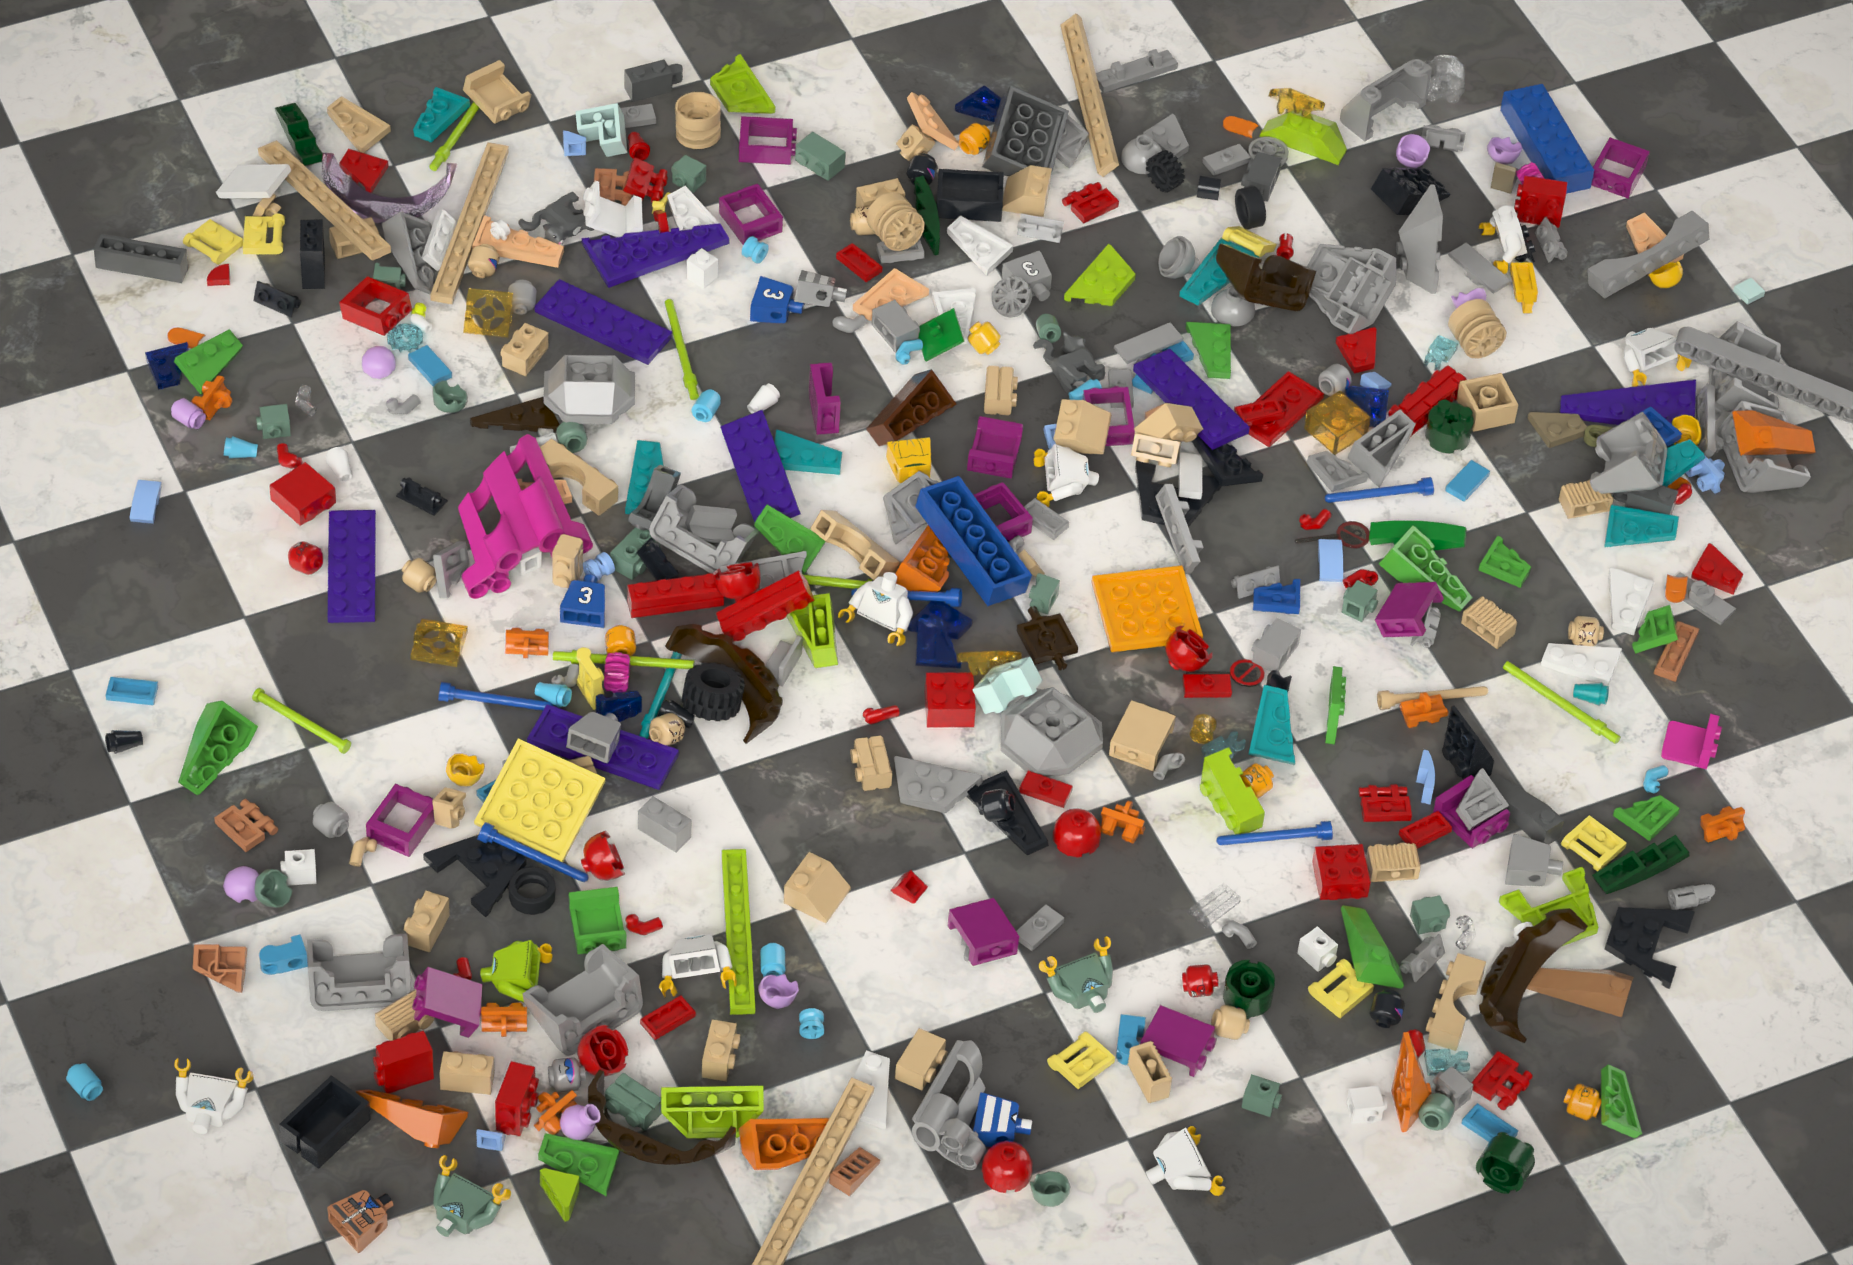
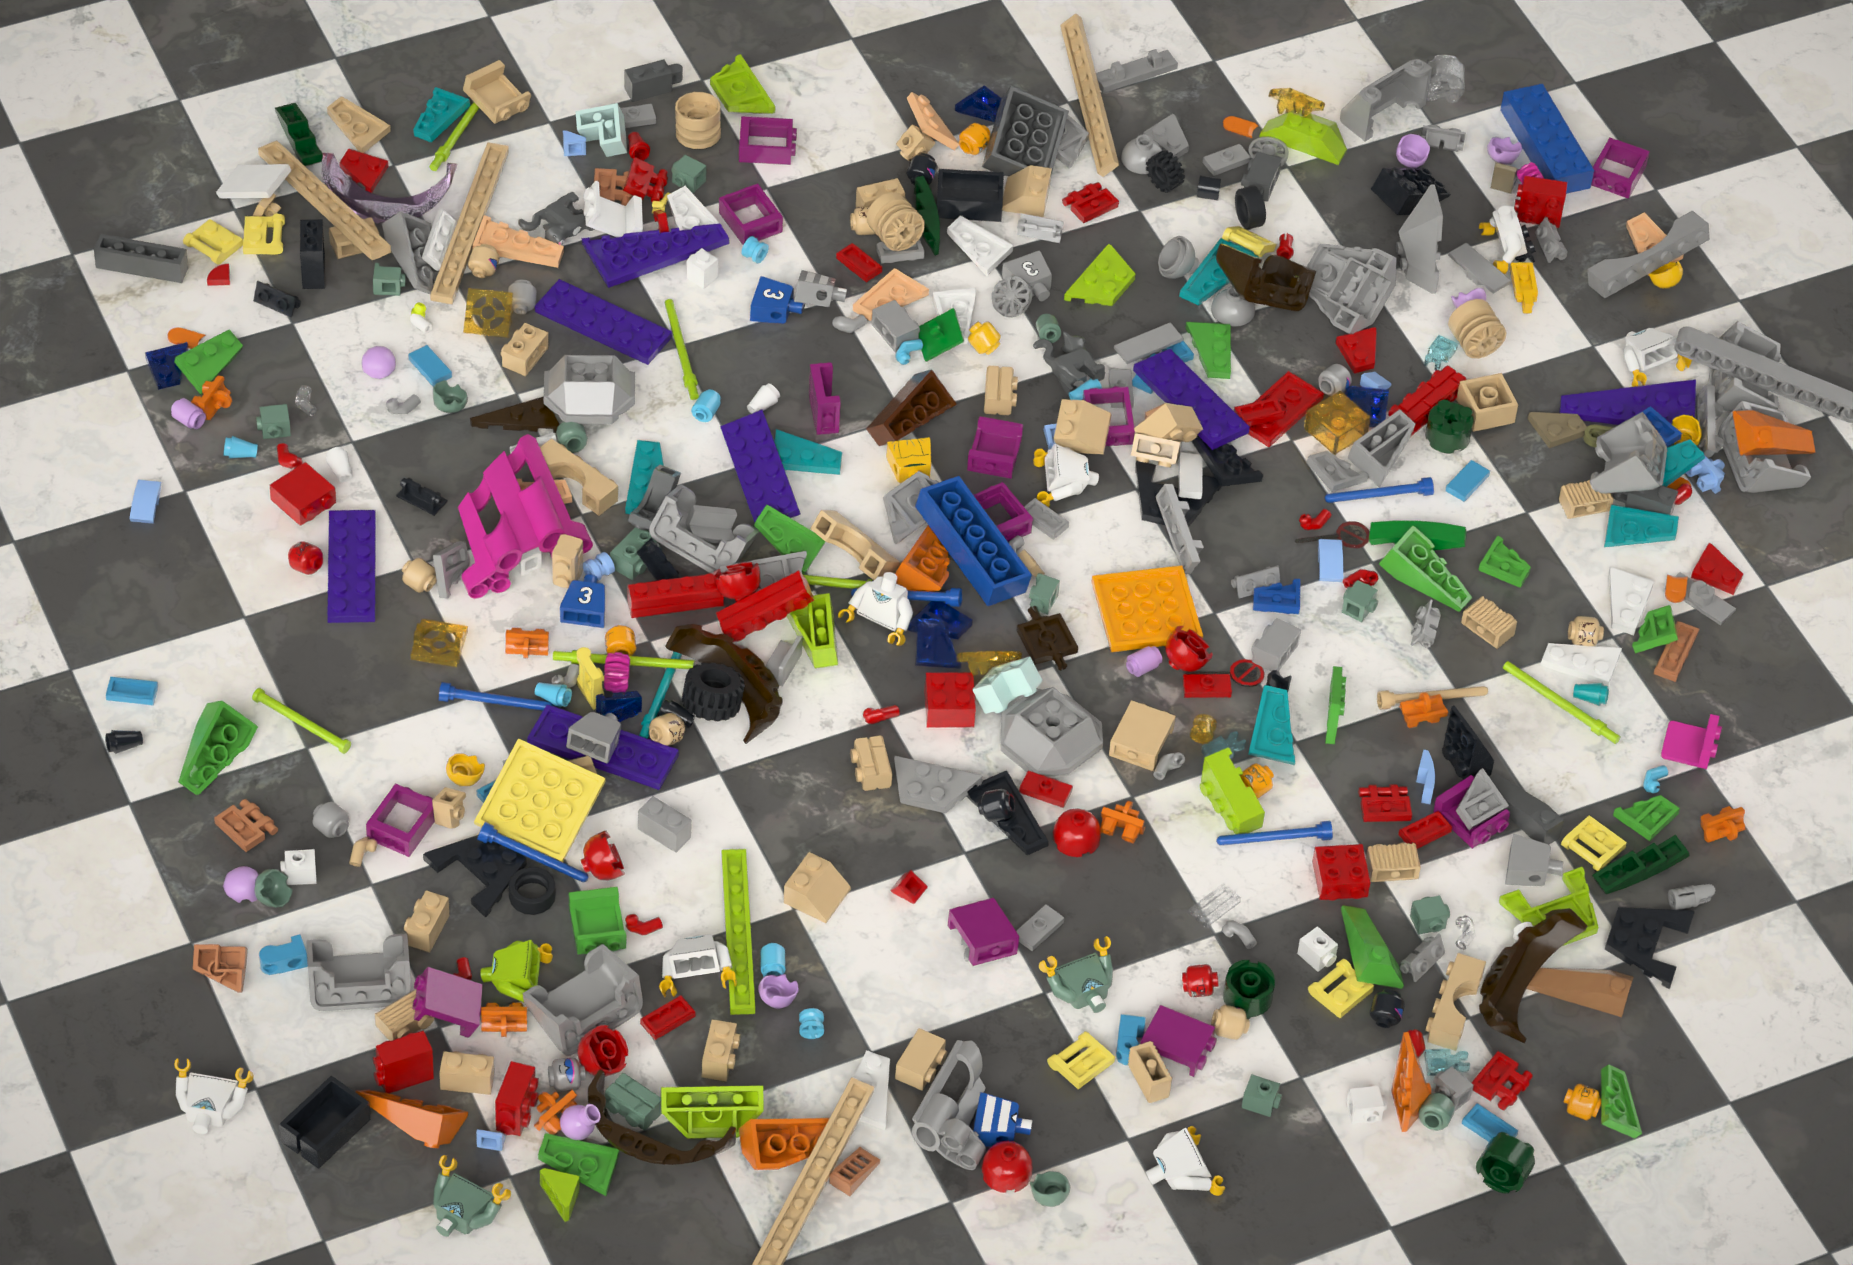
(84, 1081): medium azure brick -> none
(360, 1218): nougat torso -> none
(364, 293): red window -> none
(412, 334): clear light blue gear -> none
(499, 230): white plate -> none
(820, 156): sand green brick -> none
(1143, 661): none -> lavender brick
(1406, 607): magenta panel -> none
(1749, 291): light aqua tile -> none

